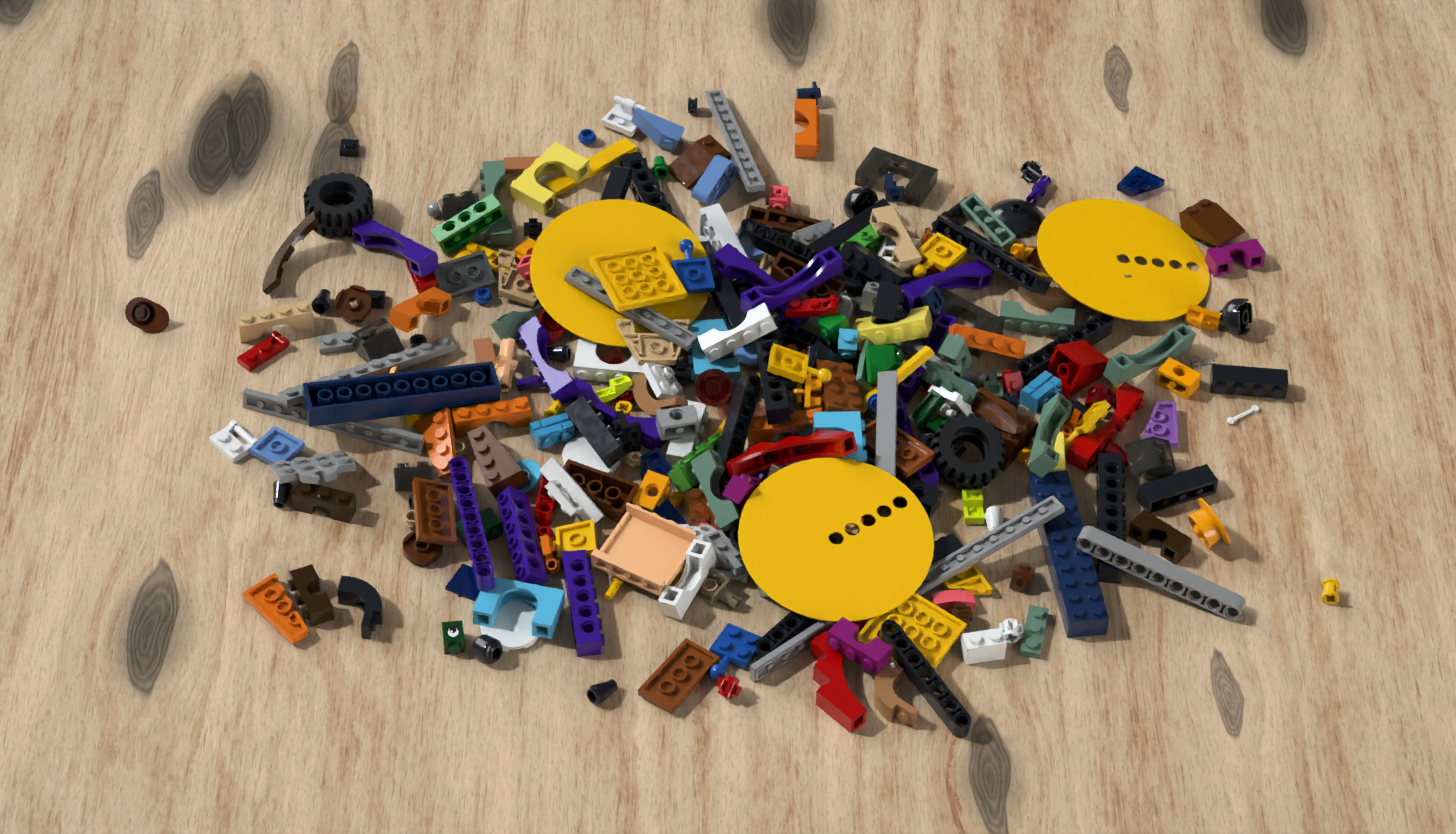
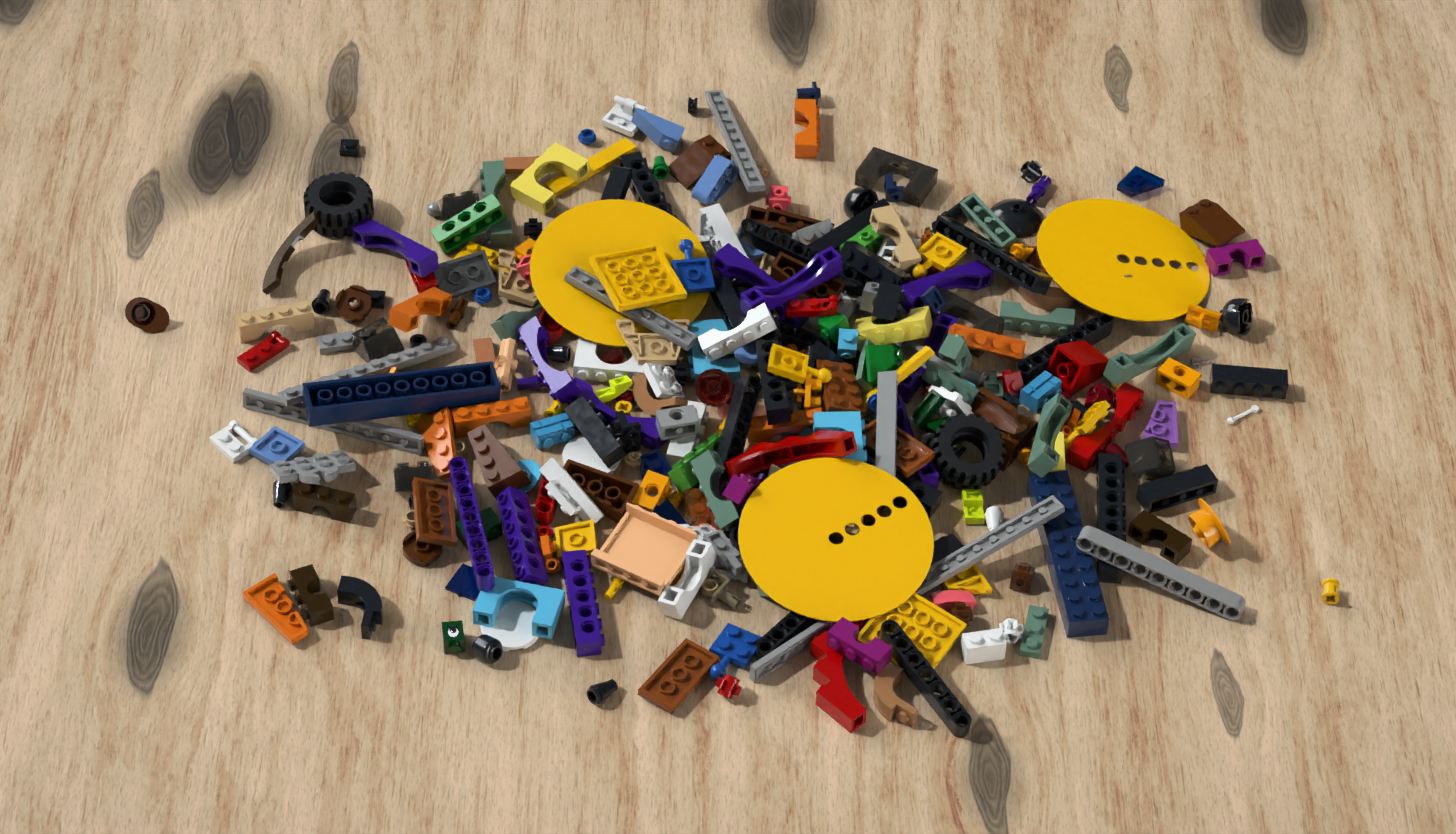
(456, 314): none -> reddish brown axle

